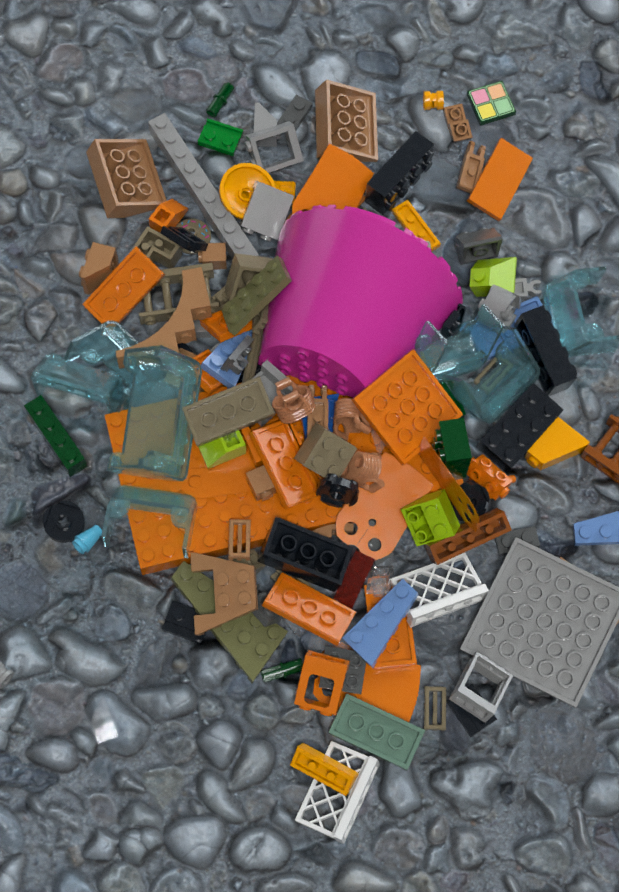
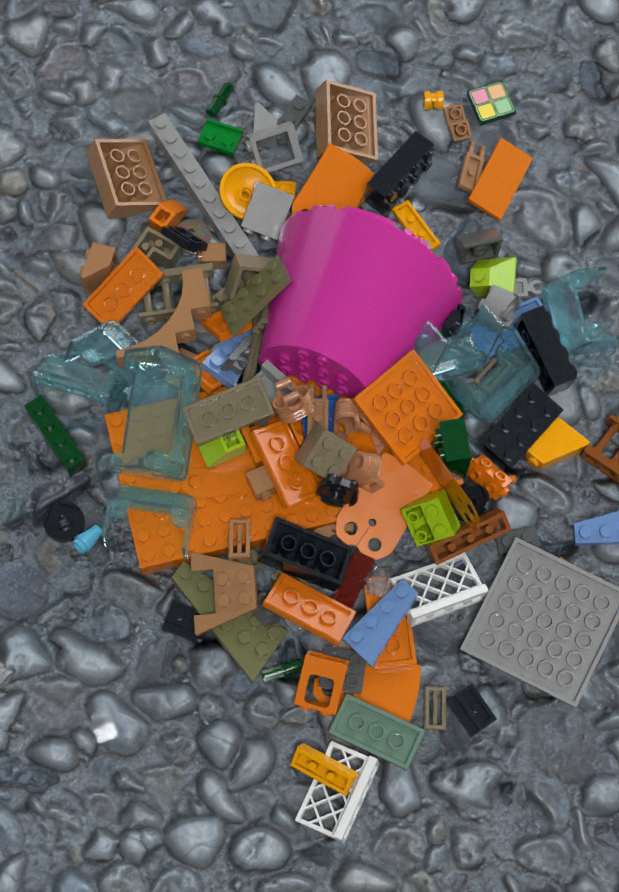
(471, 701): light grey window -> none

